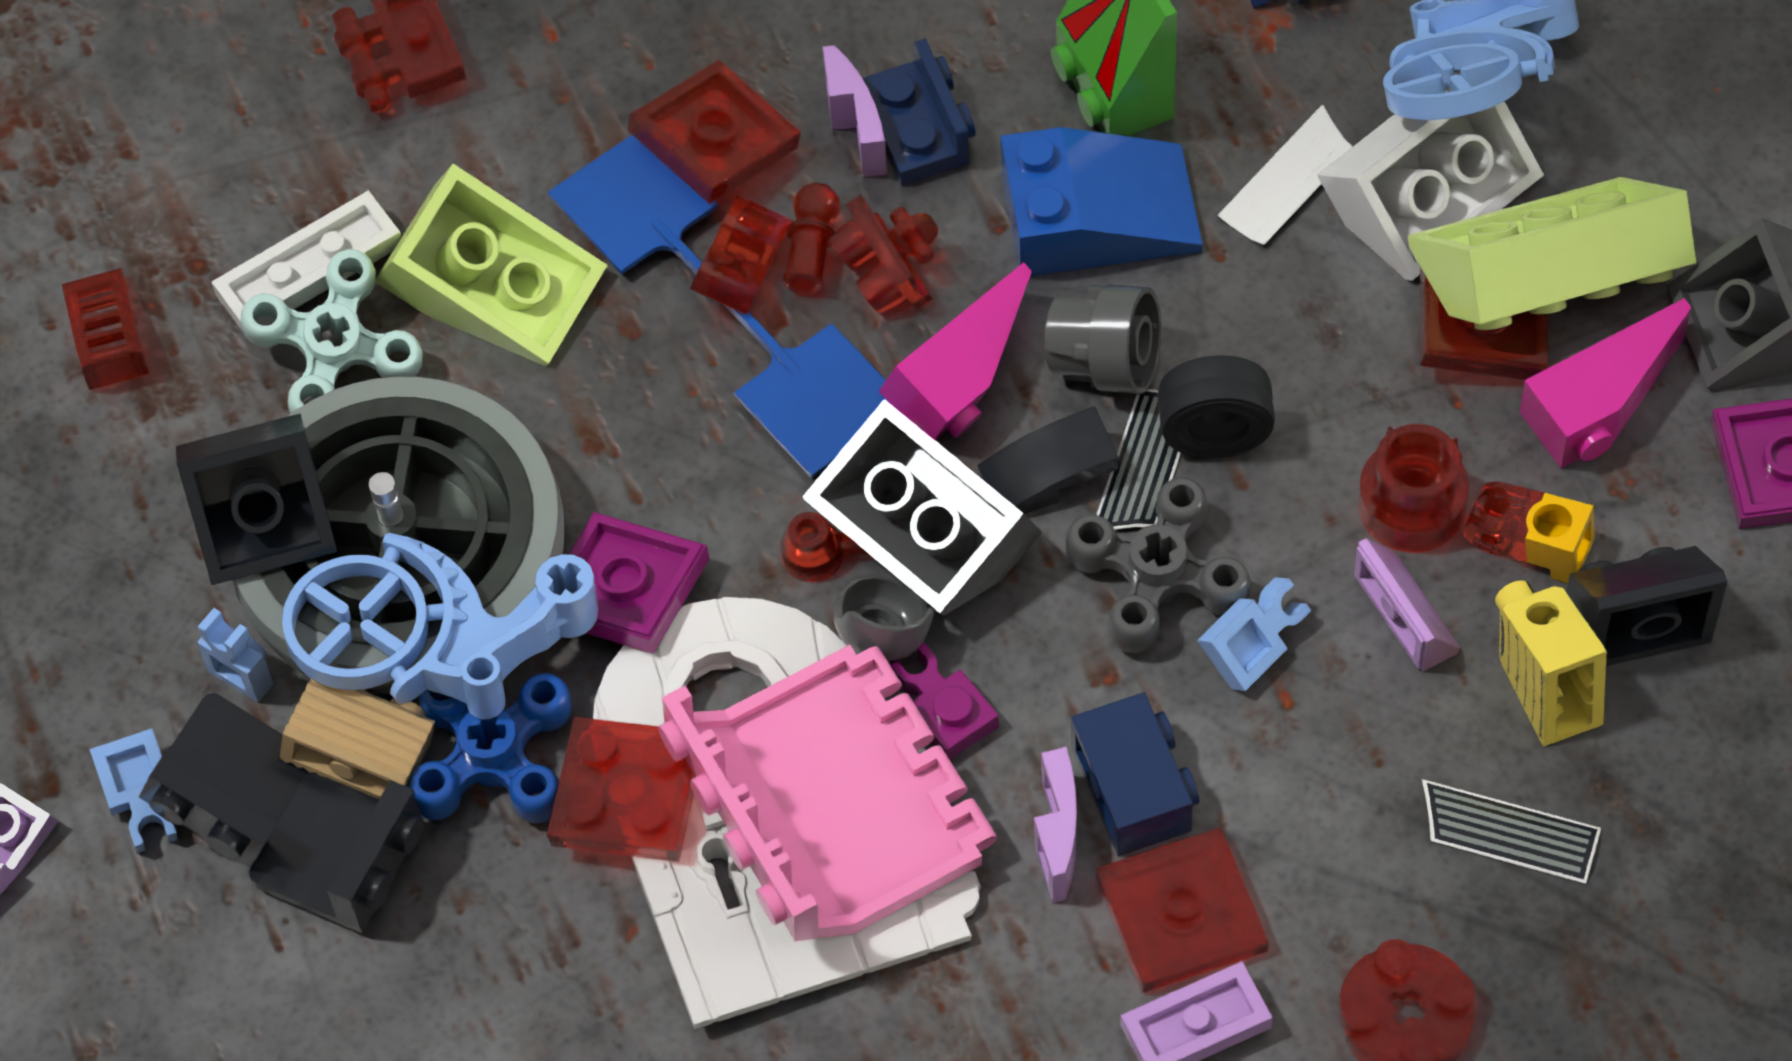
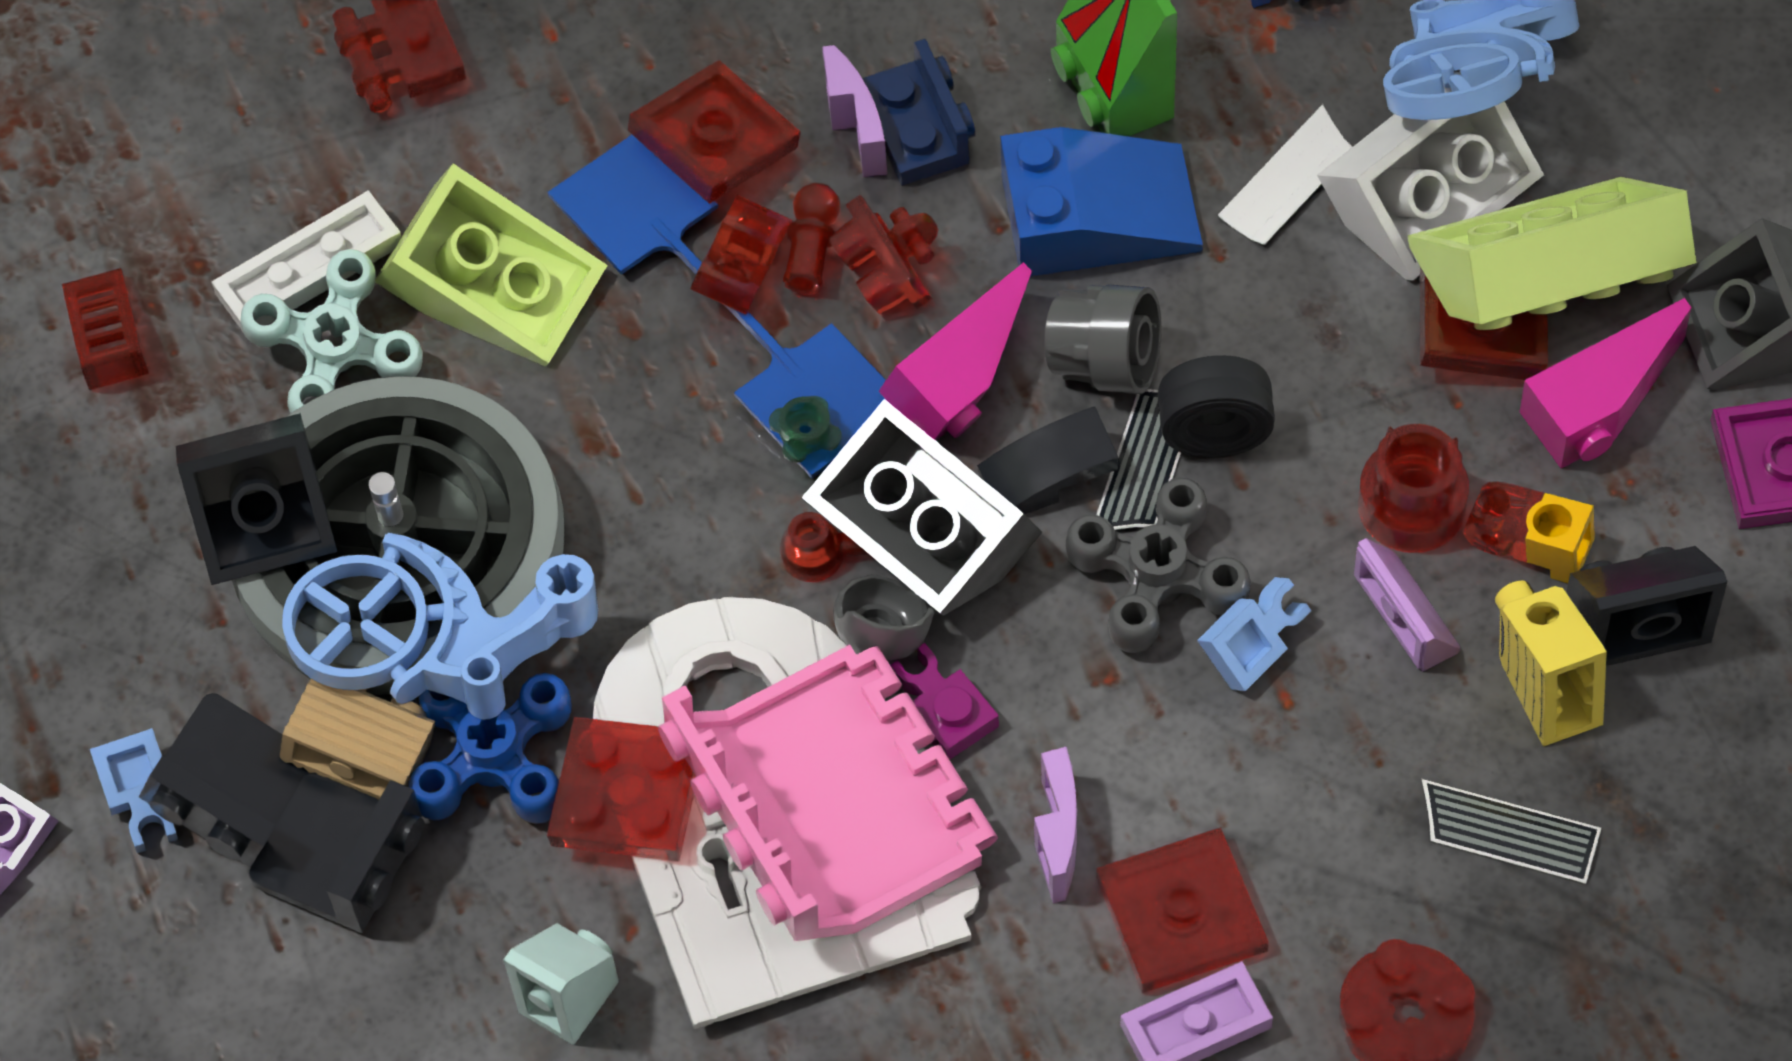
(234, 656): light blue plate -> none
(561, 979): none -> light aqua slope
(638, 578): magenta tile -> none
(800, 412): none -> clear green plate
(1133, 773): dark blue brick -> none

